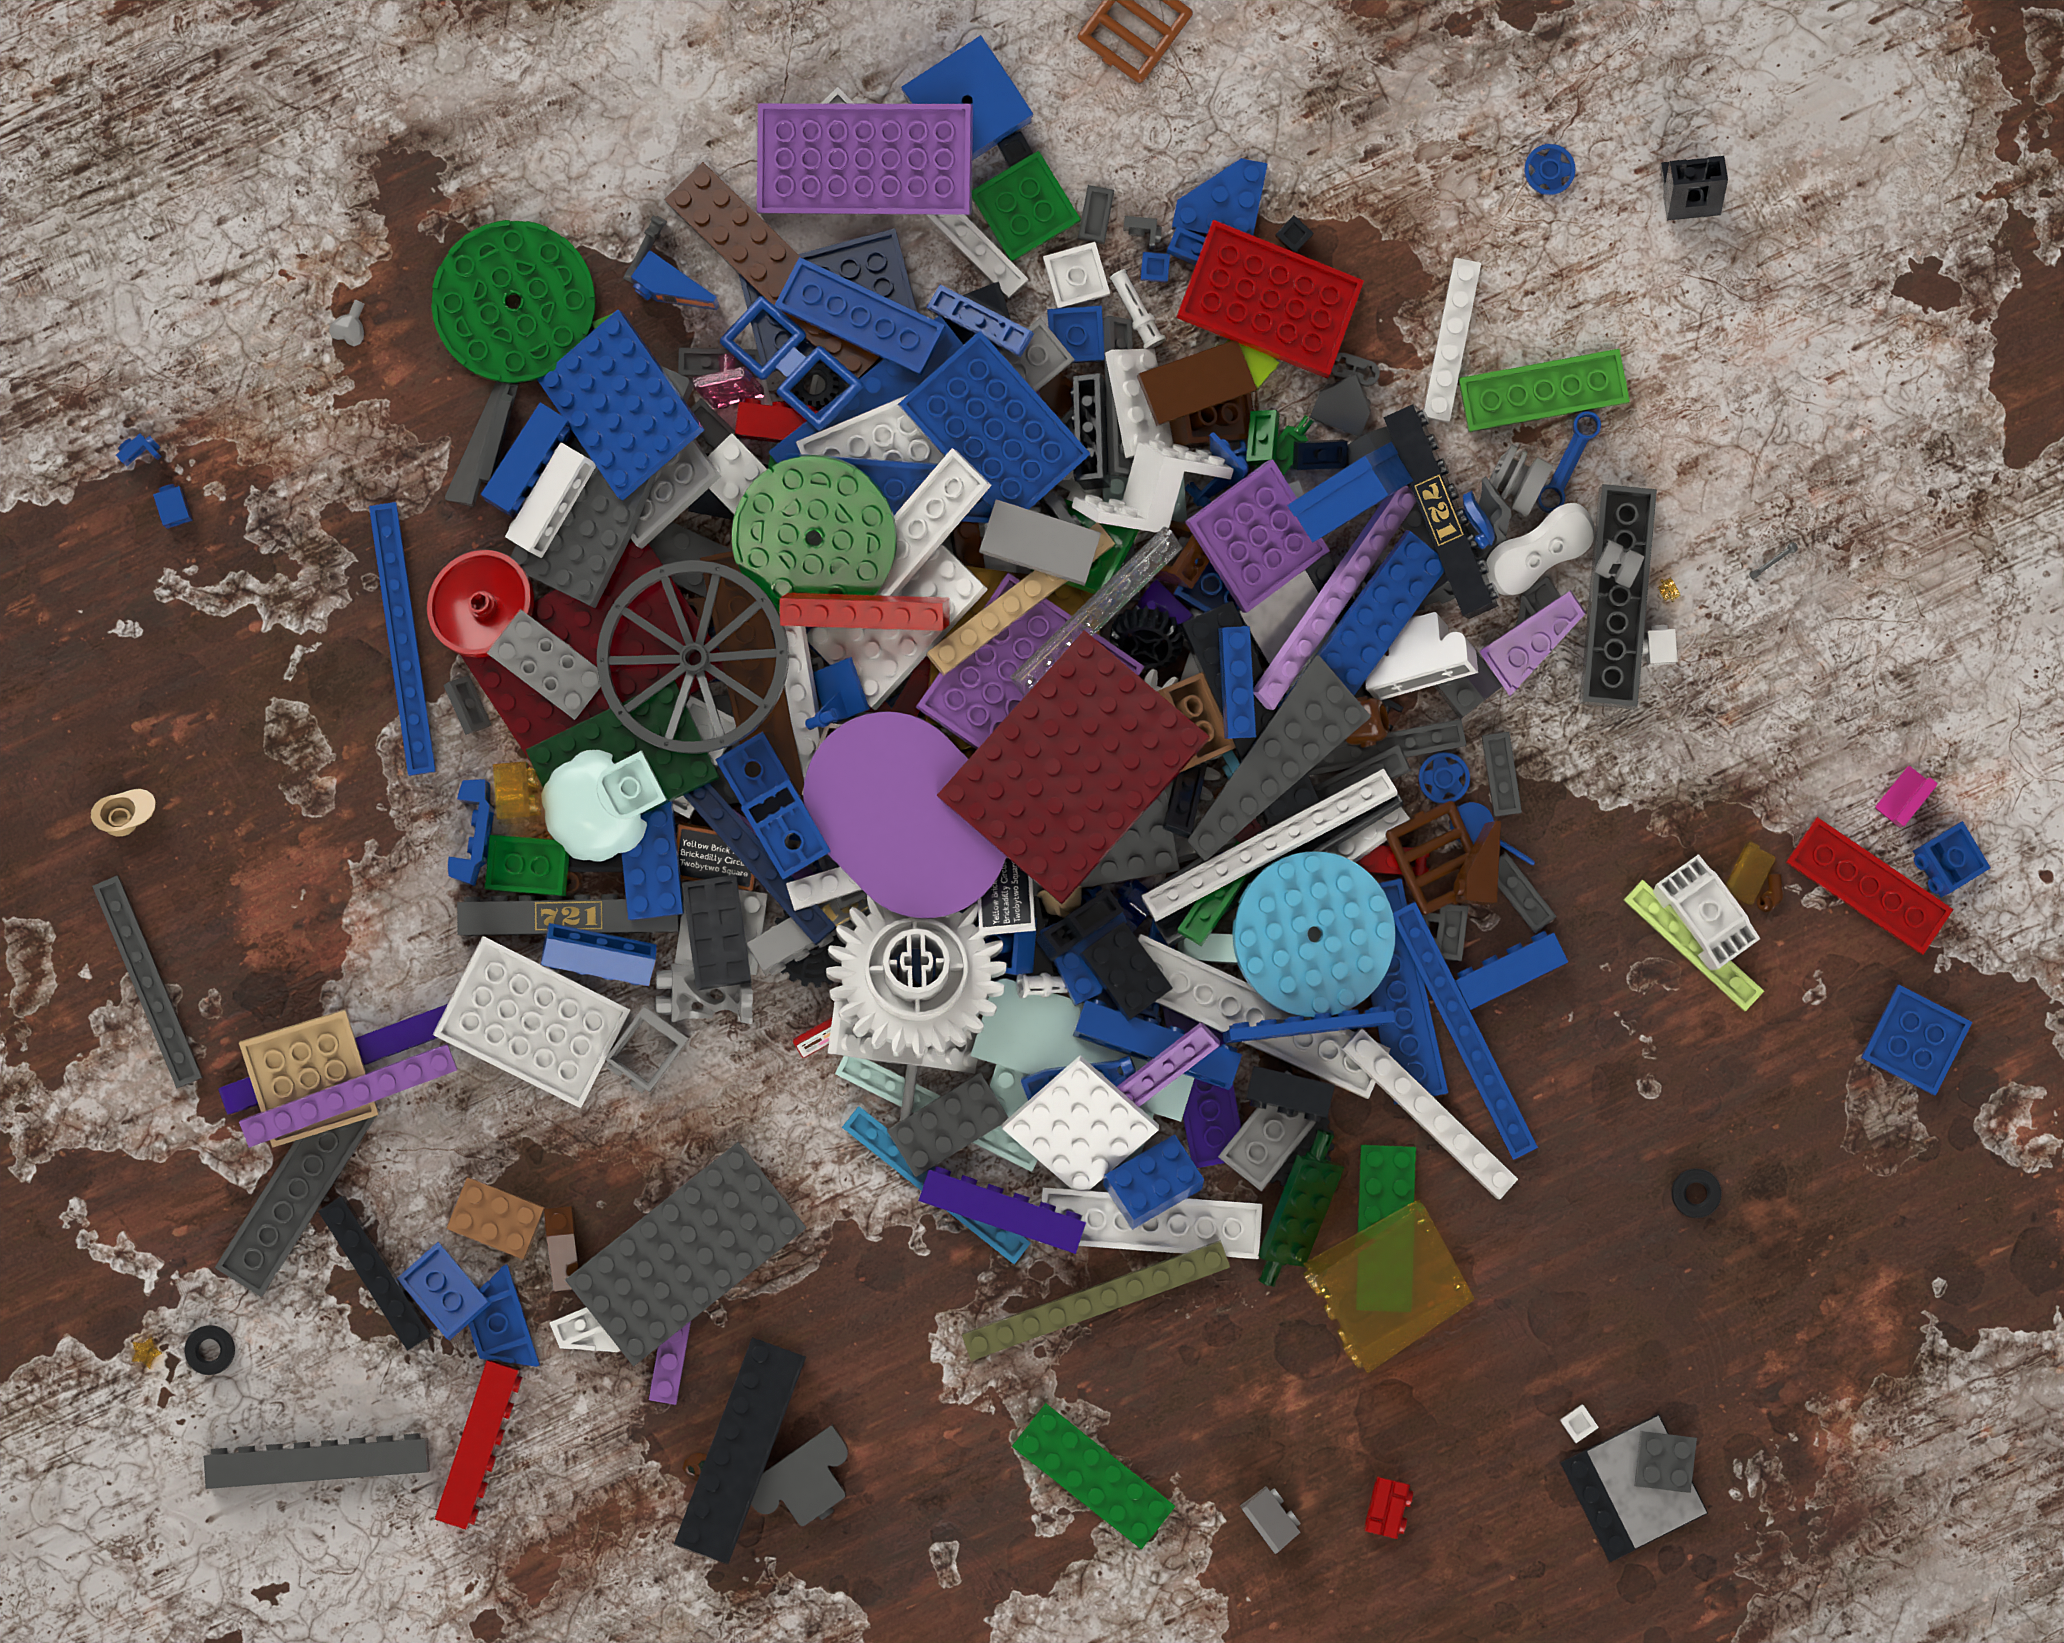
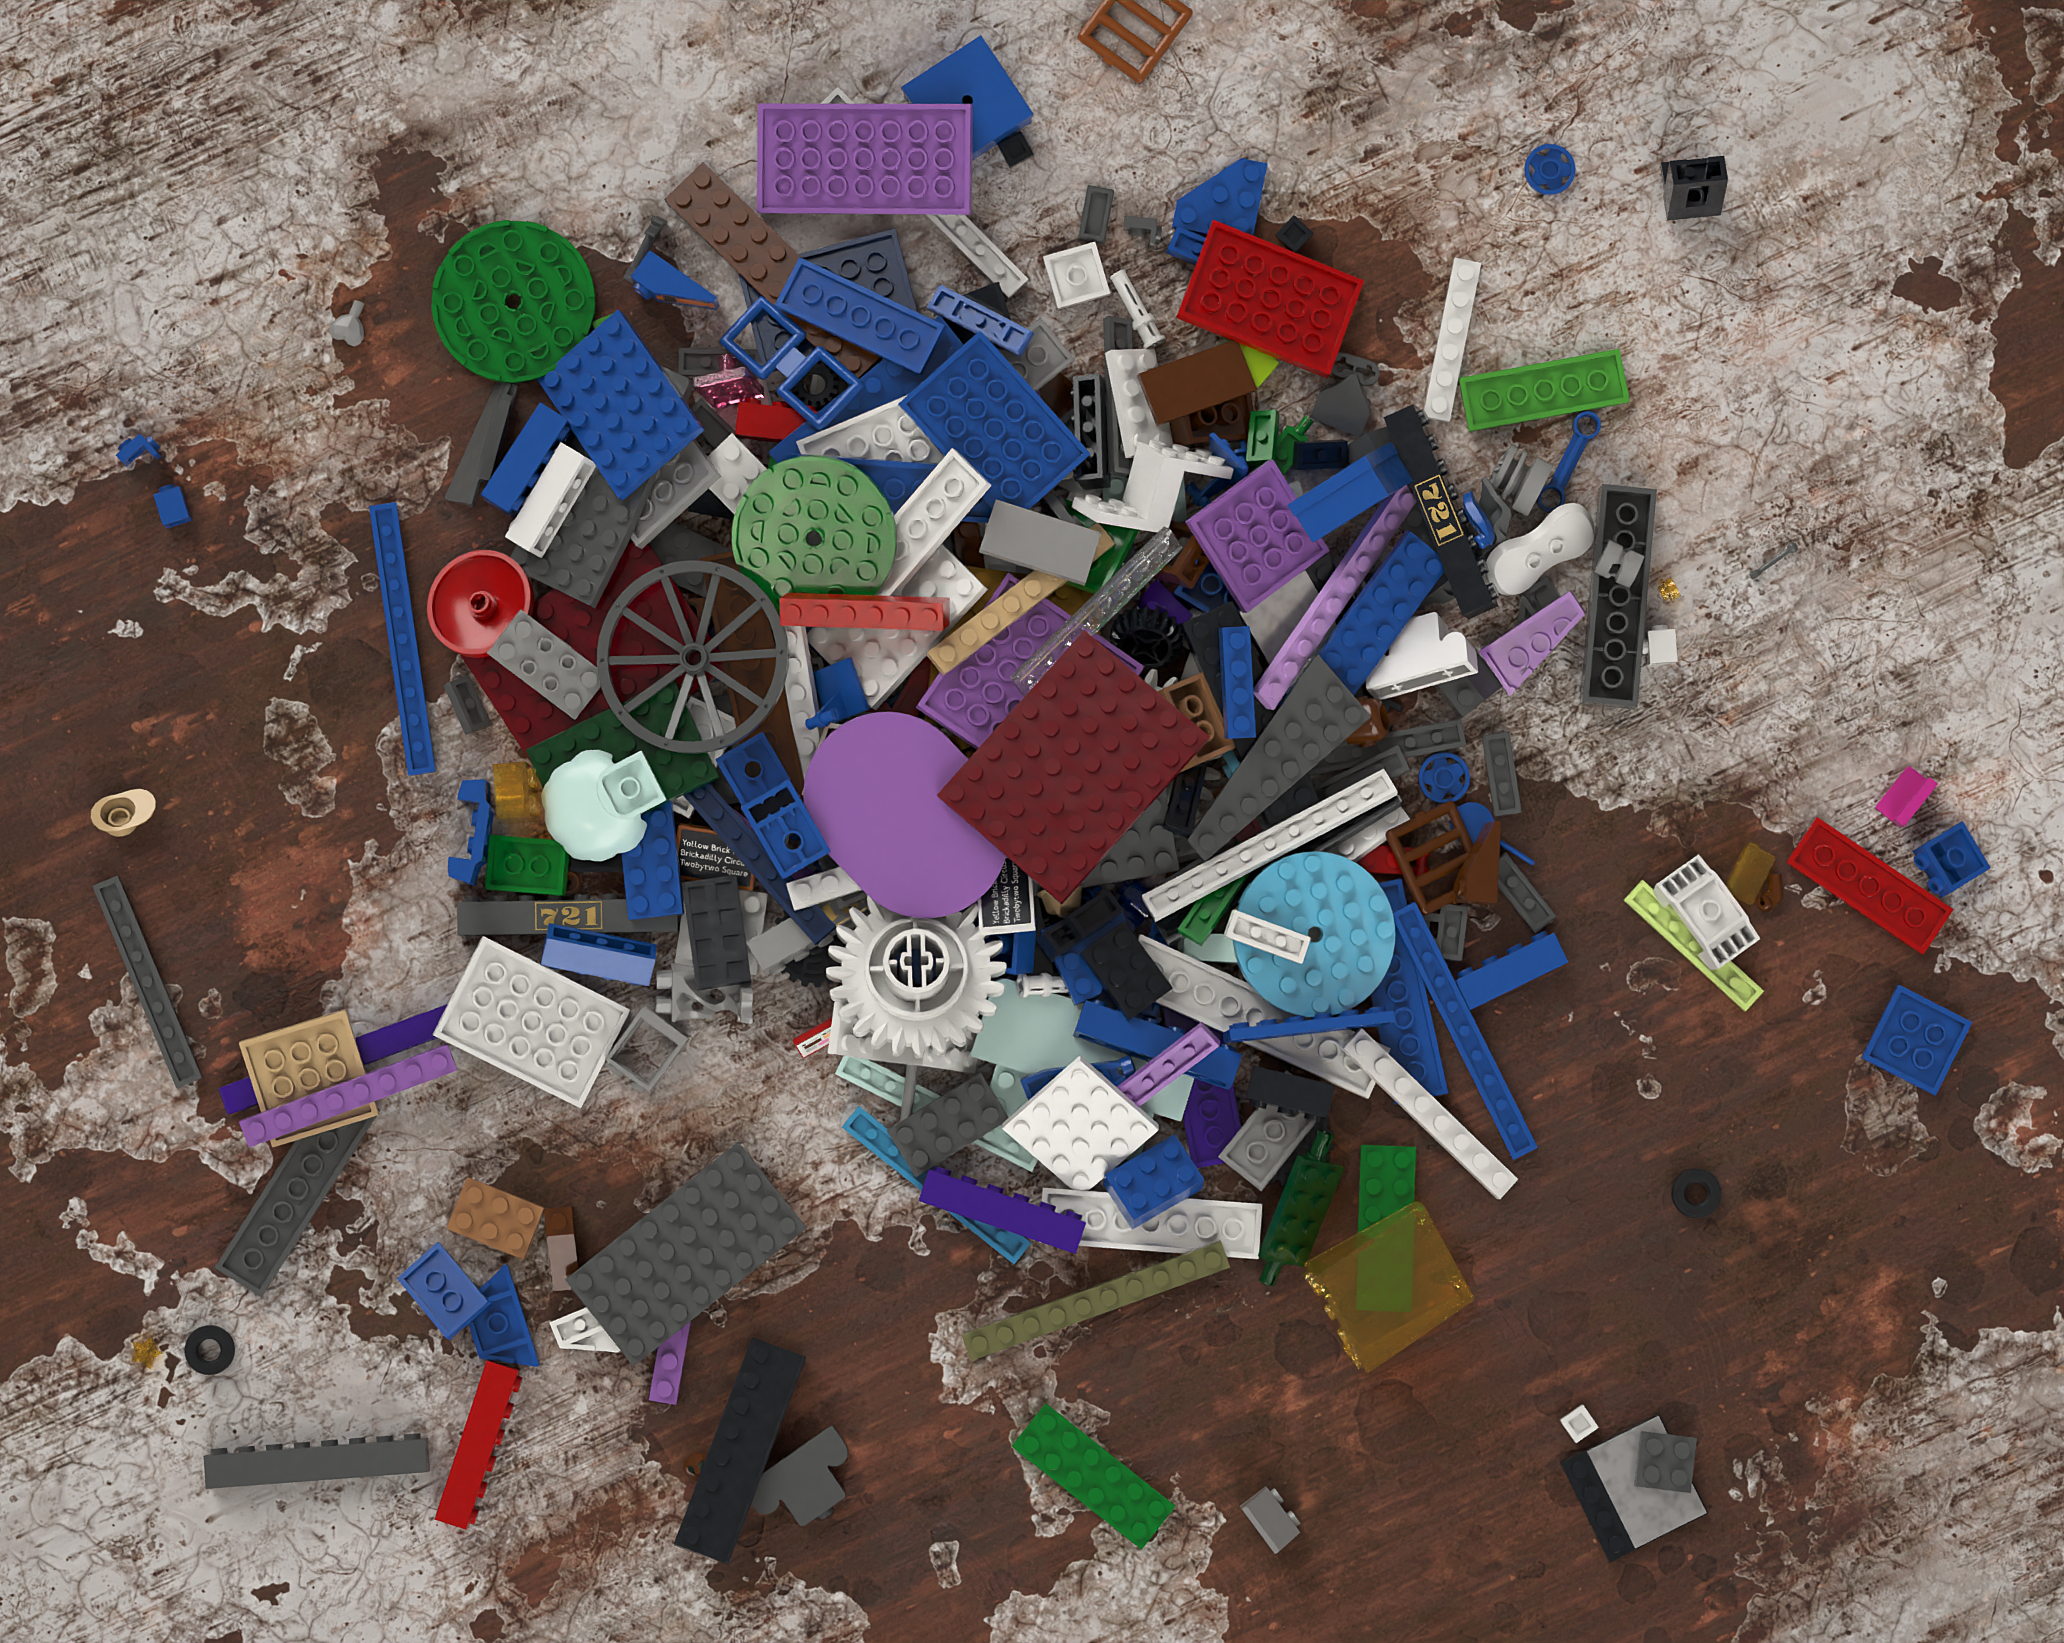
(375, 1273): black brick -> none
(1025, 206): green plate -> none
(1079, 331): blue plate -> none
(1155, 267): blue plate -> none
(1267, 936): none -> white plate
(1387, 1507): red brick -> none

